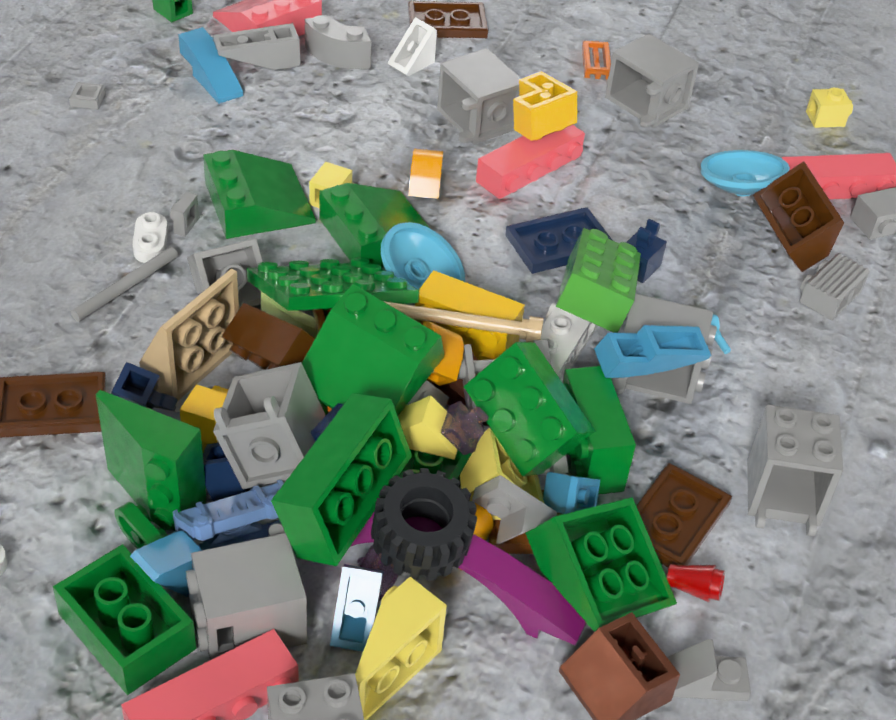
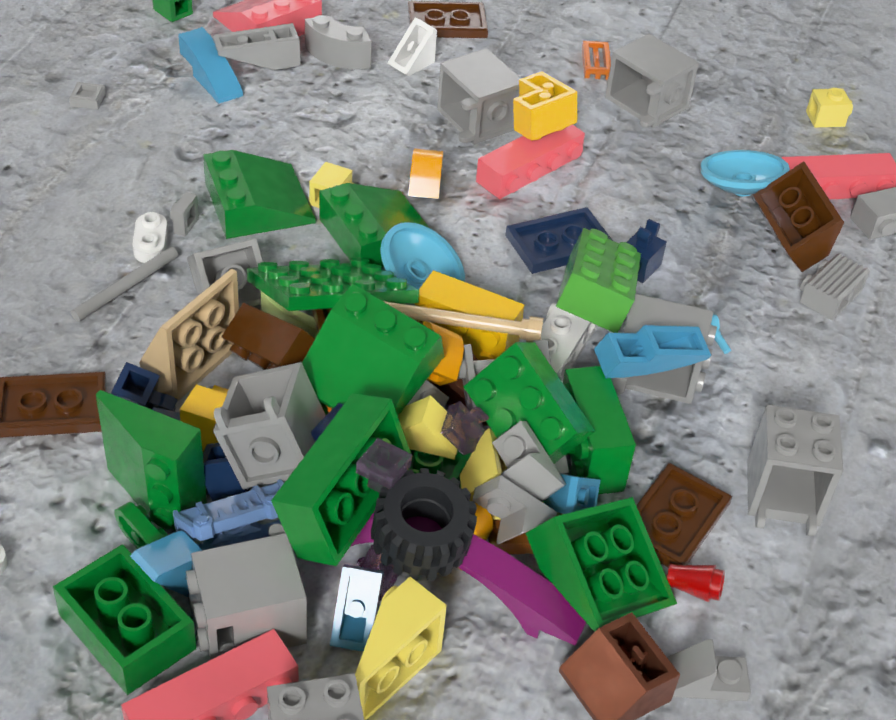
(383, 465): none -> clear purple tile
(528, 462): none -> light grey slope

